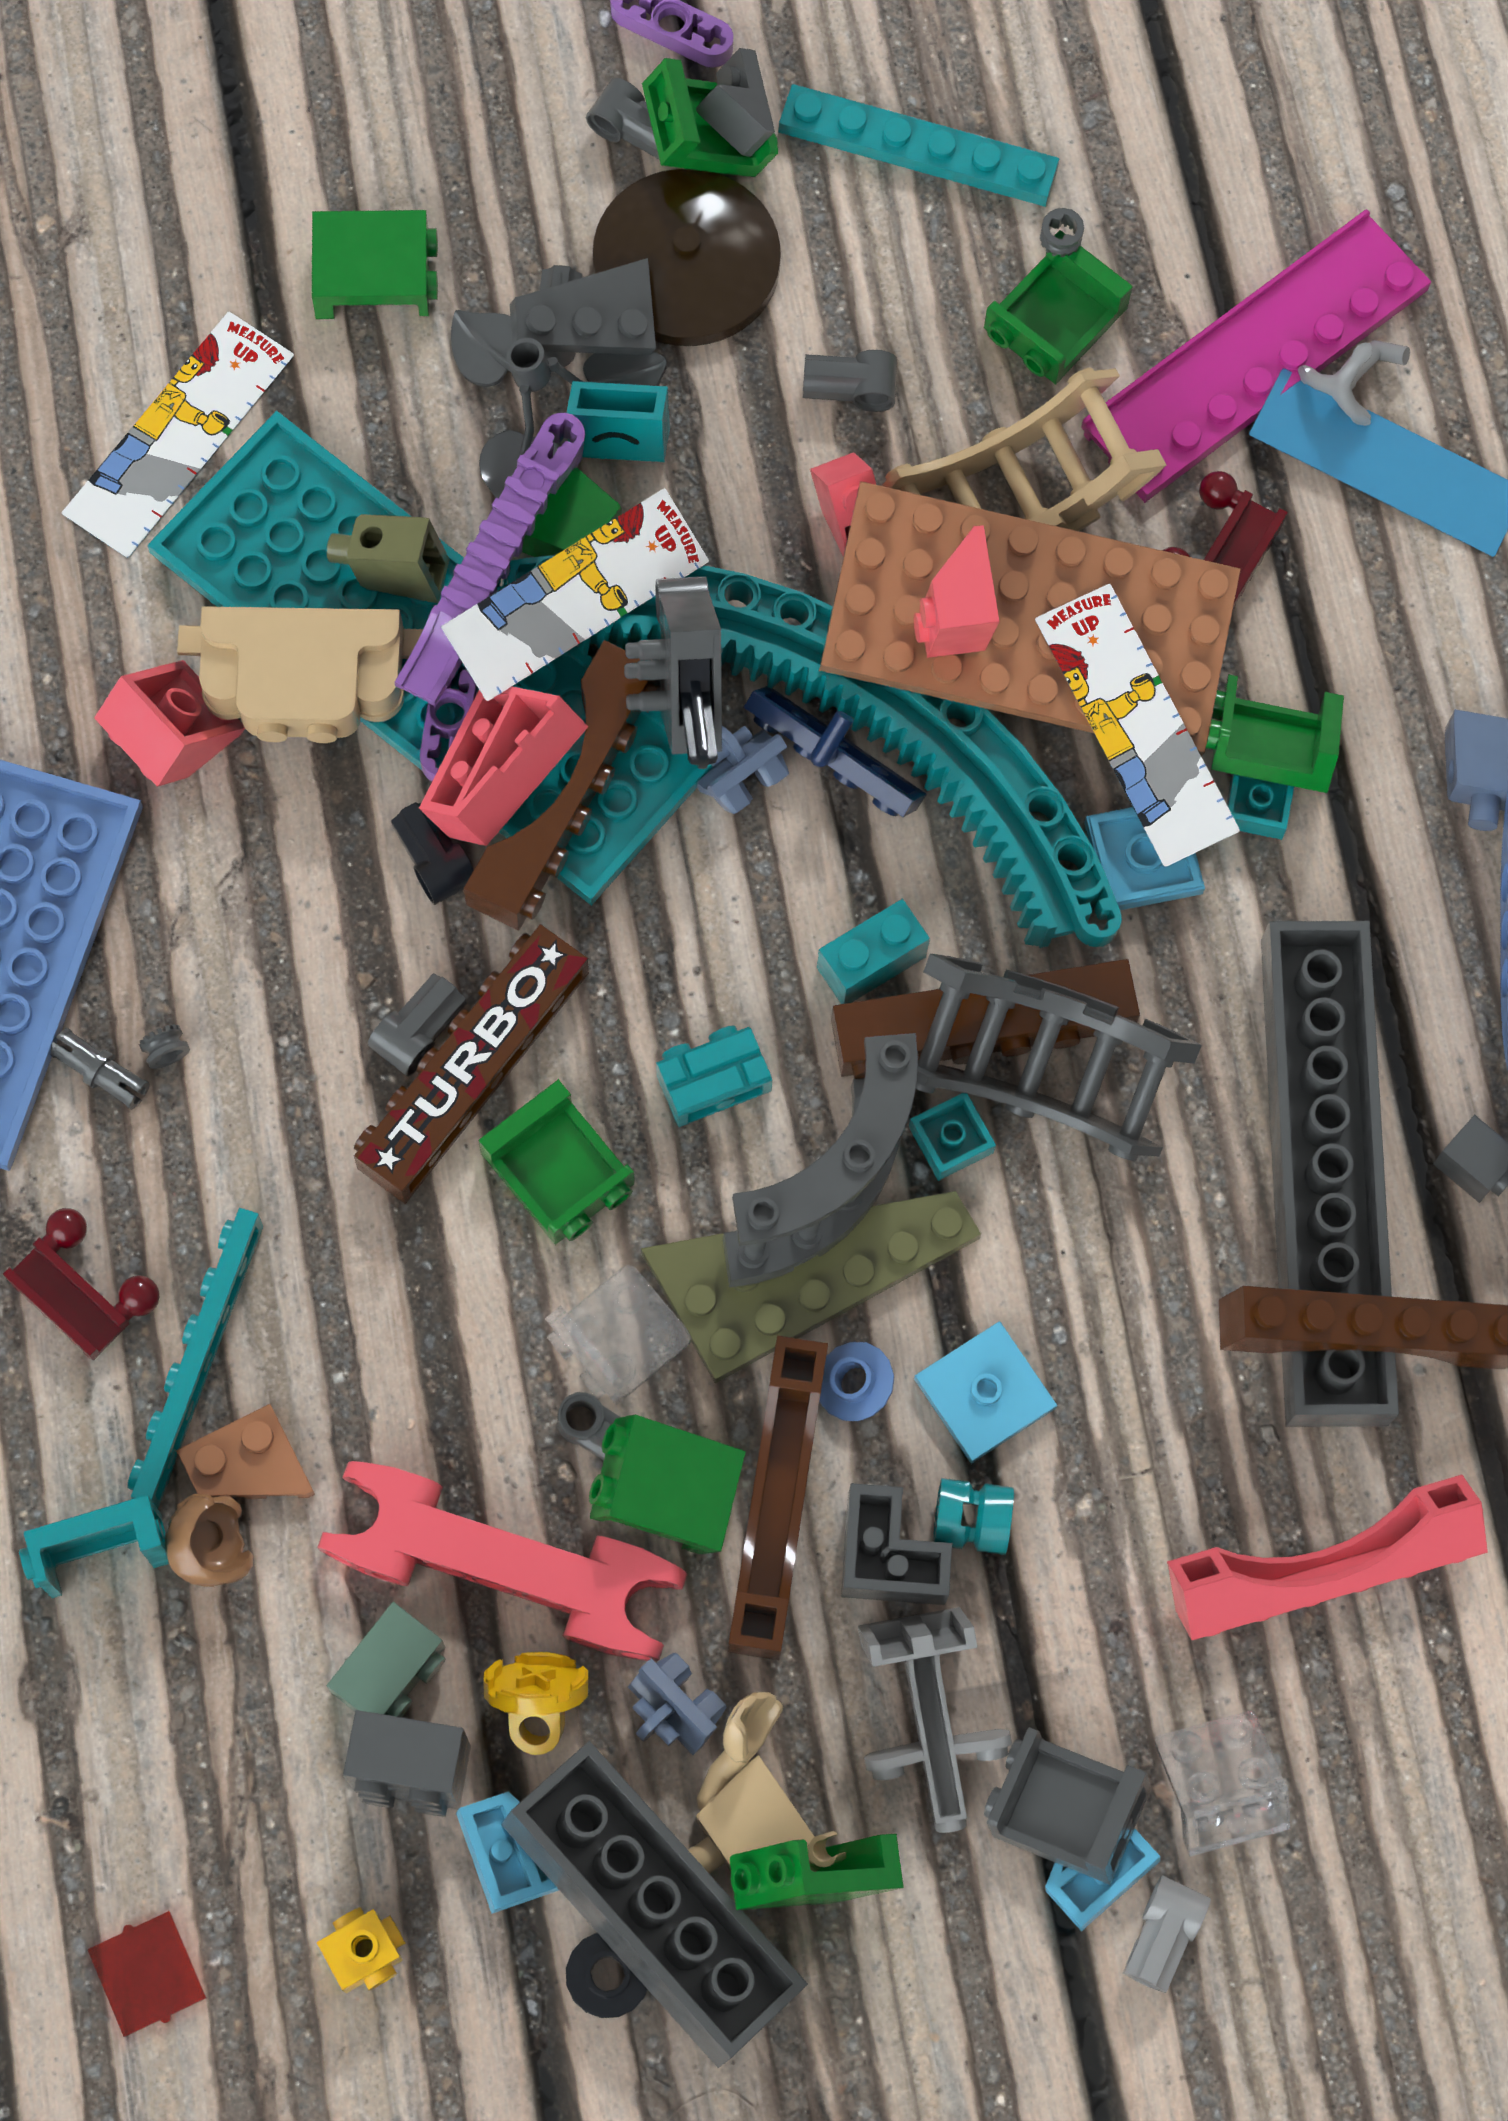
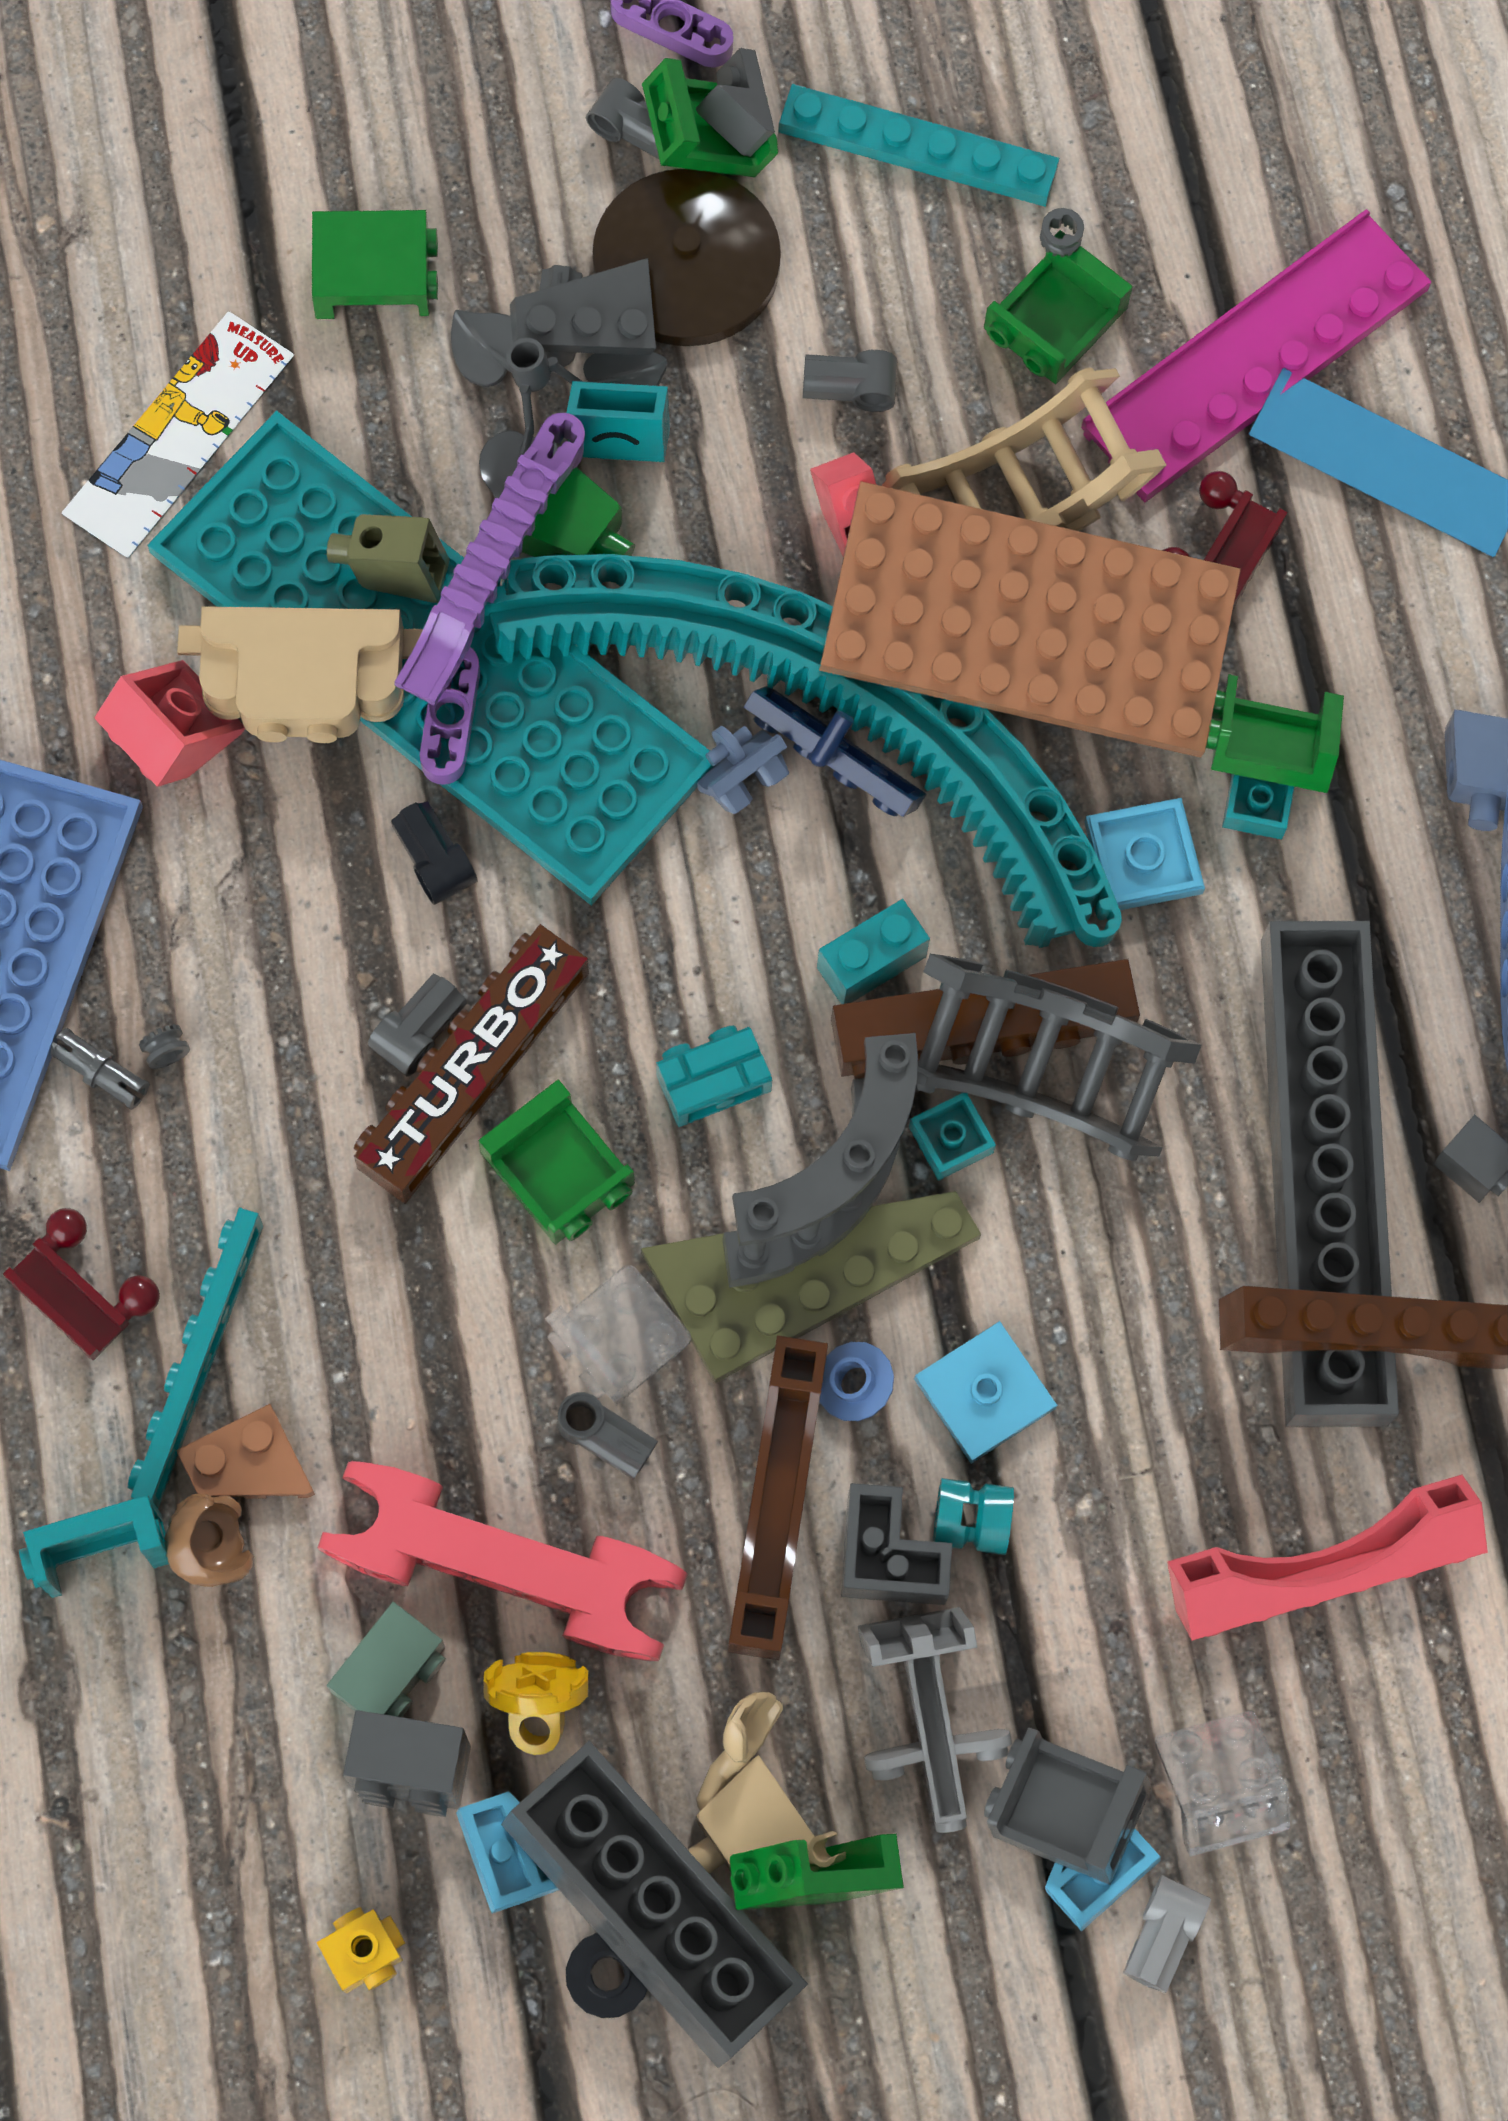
(147, 1974): clear red piece -> none
(499, 761): coral wedge -> none
(514, 870): reddish brown arch -> none
(573, 594): sticker -> none
(667, 1482): green panel -> none
(669, 1709): sand blue hips -> none
(686, 669): dark grey piece -> none
(960, 603): coral slope -> none
(1137, 725): sticker -> none
(1344, 380): light grey piece -> none

